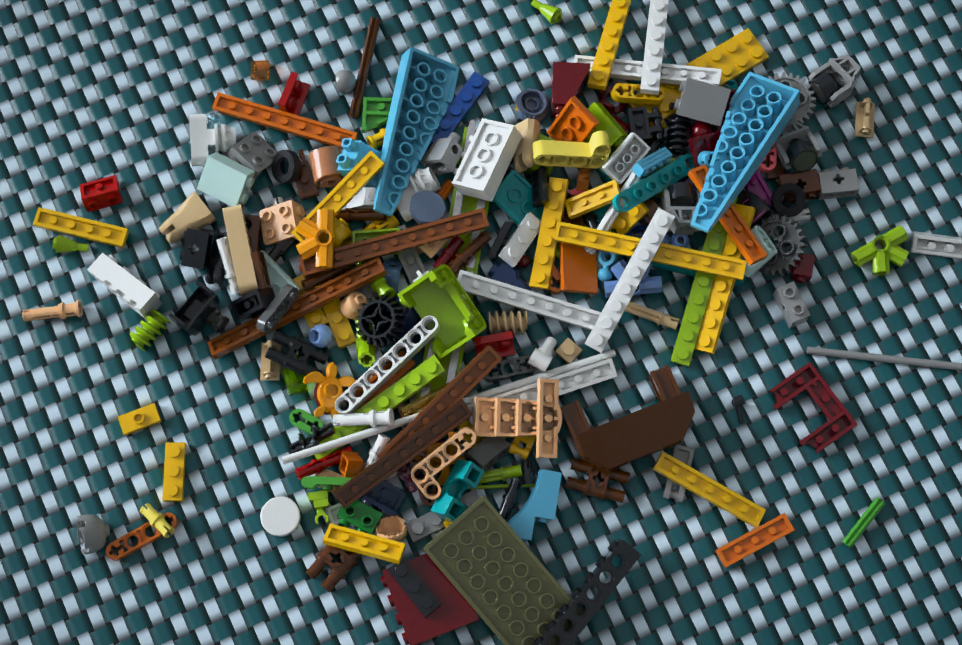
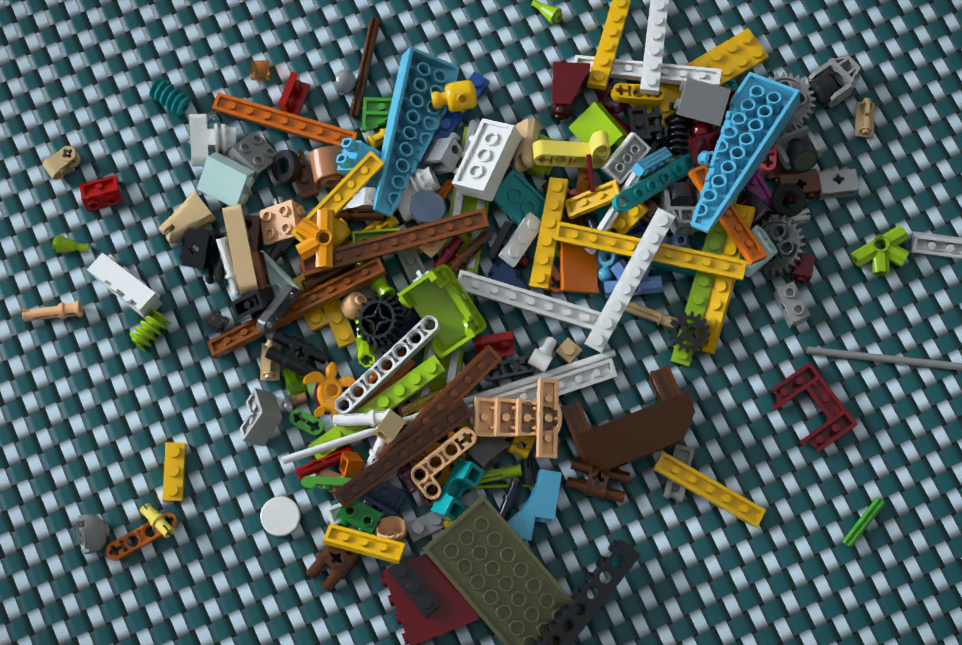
(60, 164): none -> tan piece
(81, 227): yellow plate -> none
(139, 419): yellow plate -> none
(170, 97): none -> teal piece
(196, 309): black piece -> none
(262, 418): none -> light grey panel
(288, 402): none -> arm
(316, 437): black piece -> none
(320, 335): light blue piece -> none
(320, 501): lime piece -> none
(389, 427): none -> tan panel
(392, 273): medium blue bracket -> none
(457, 96): none -> yellow piece
(508, 322): tan piece -> none
(532, 105): sand blue hat -> none
(539, 187): black plate -> none
(573, 123): orange tile -> none
(590, 173): none -> dark red piece
(694, 339): none -> black gear
(737, 402): black hand -> none
(754, 540): orange plate -> none

